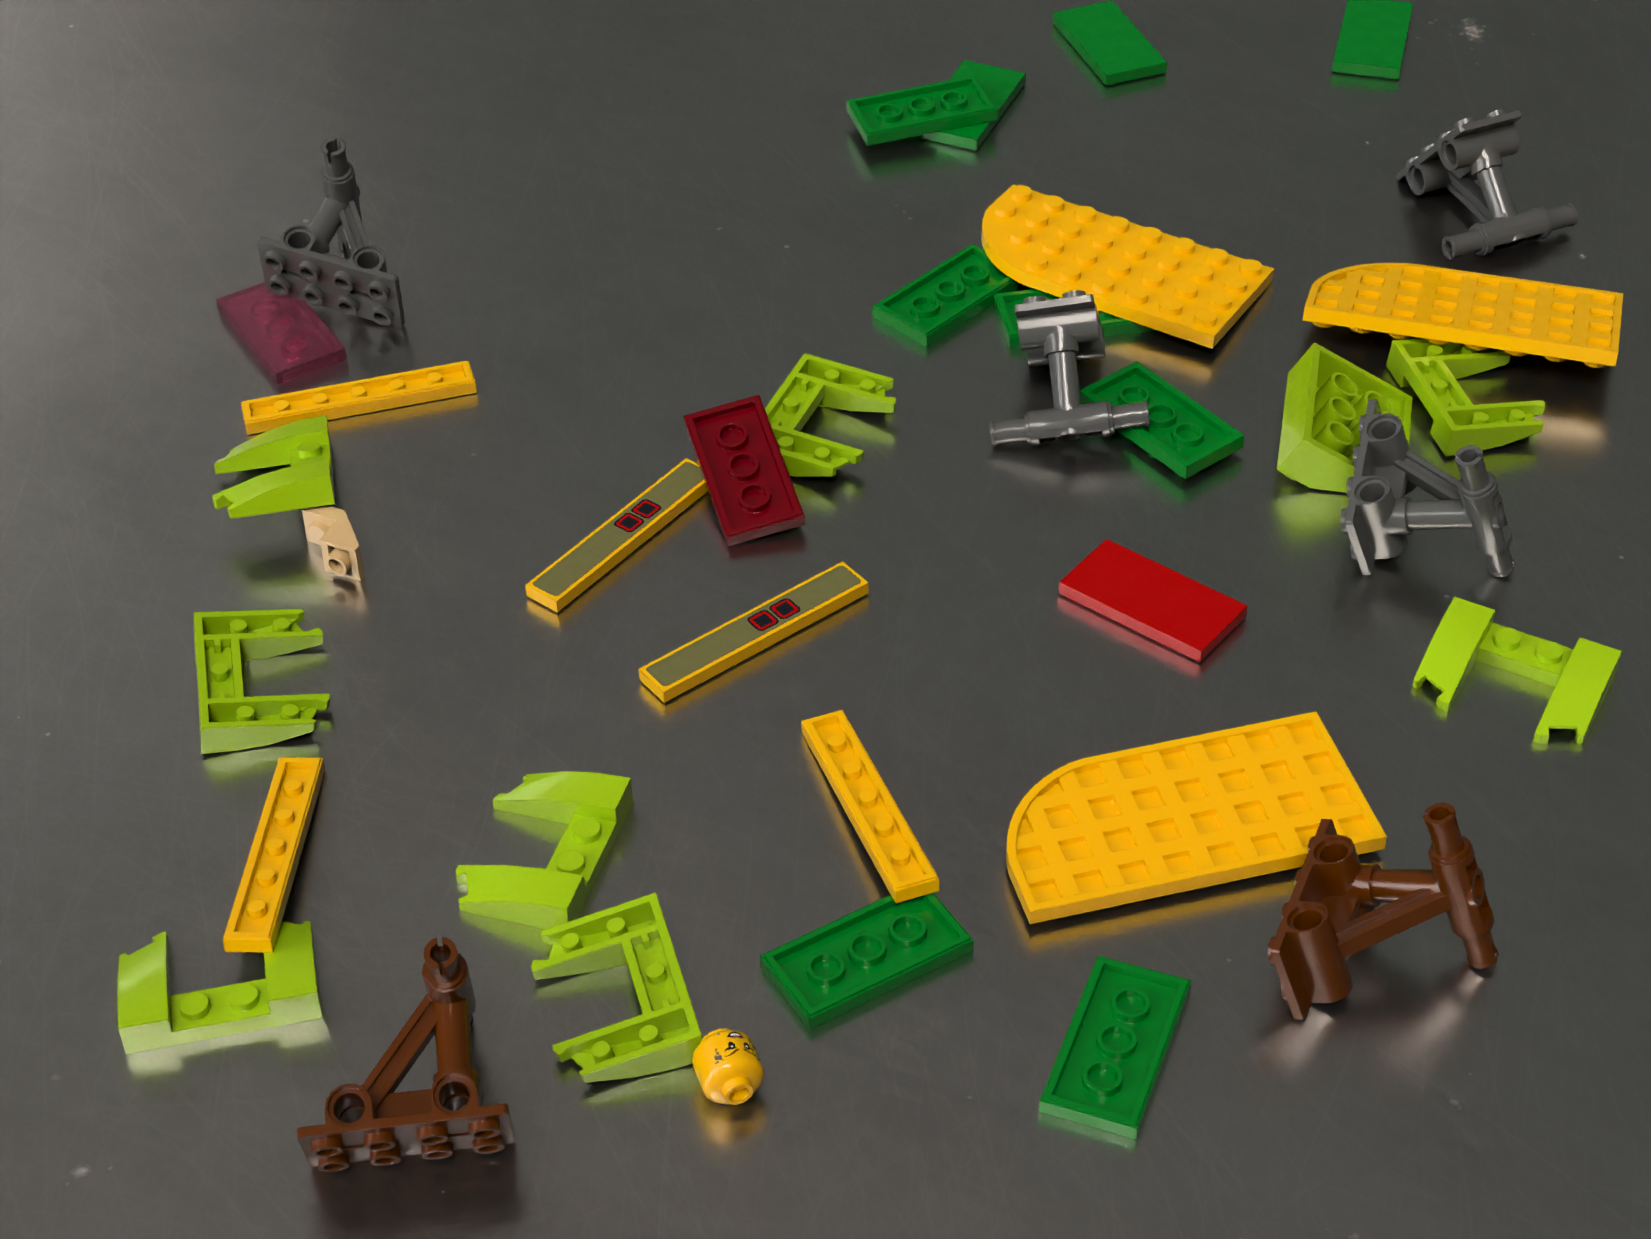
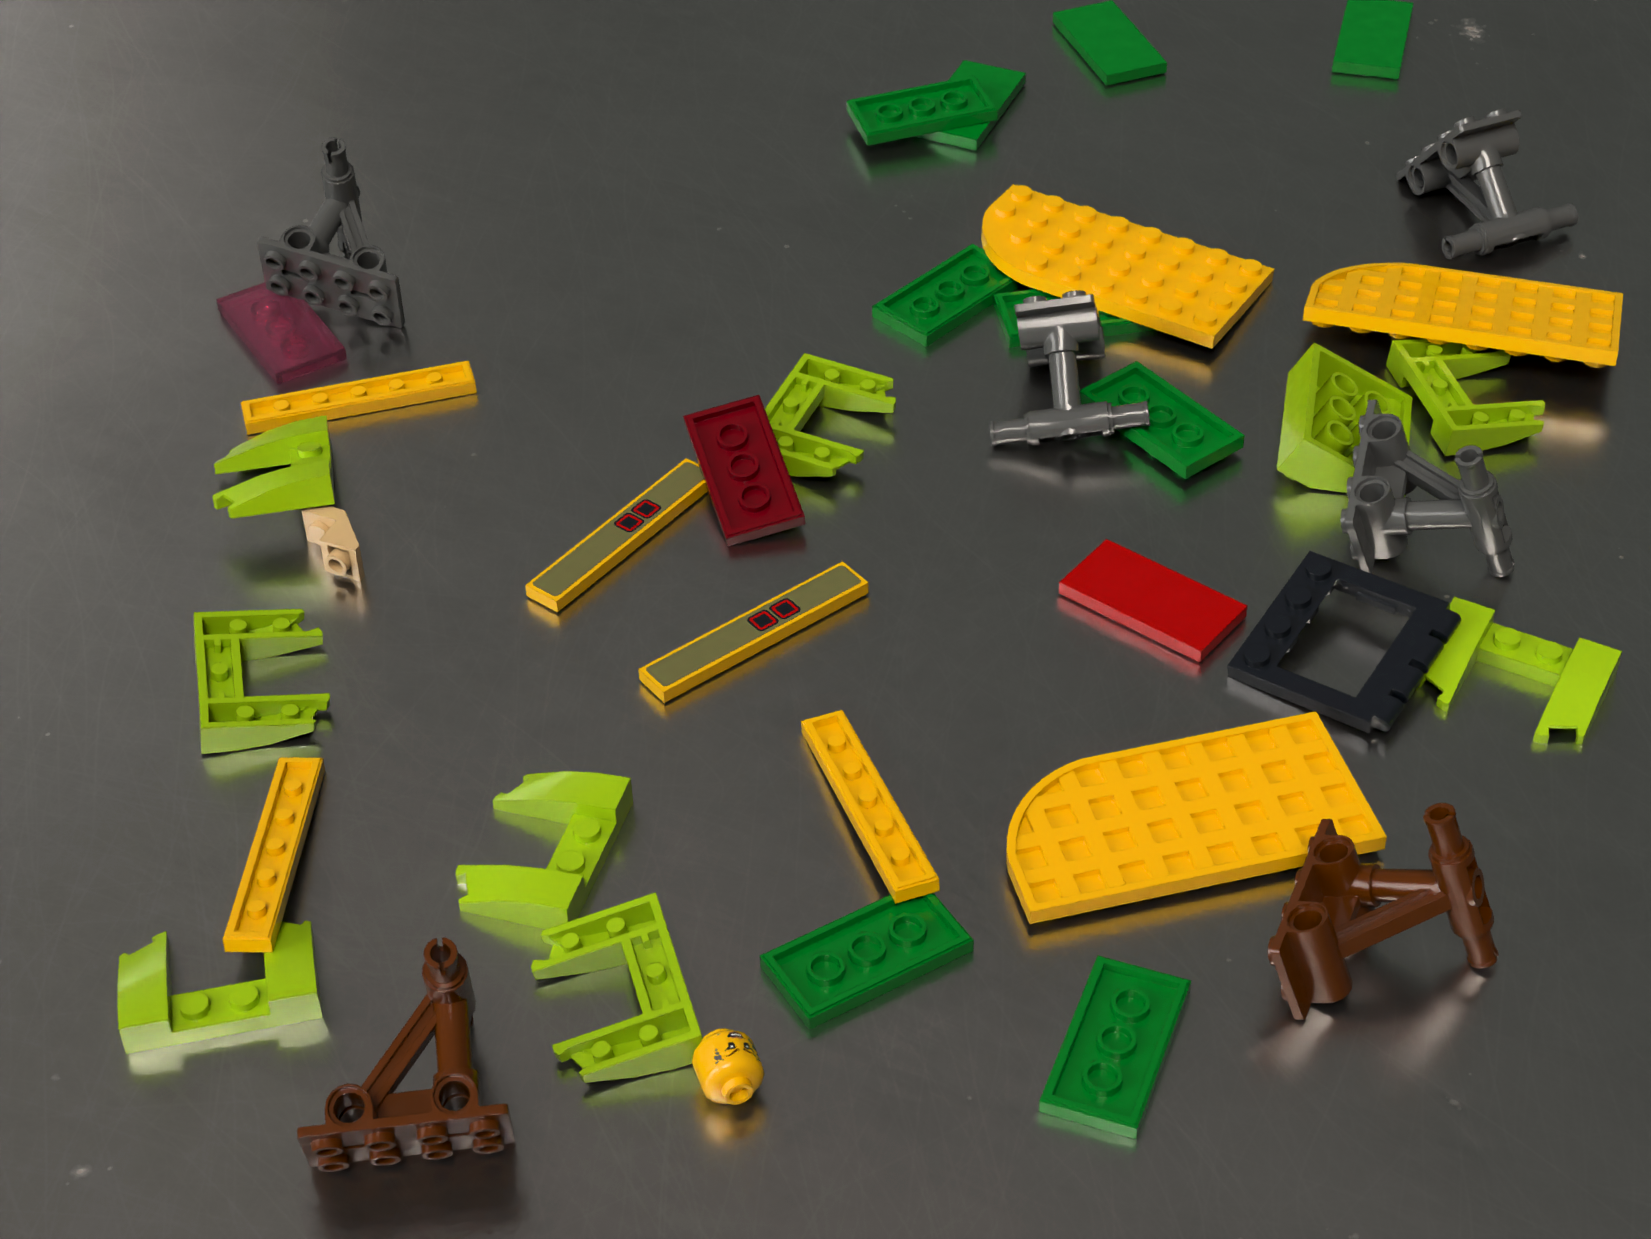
(1394, 677): none -> black hinge

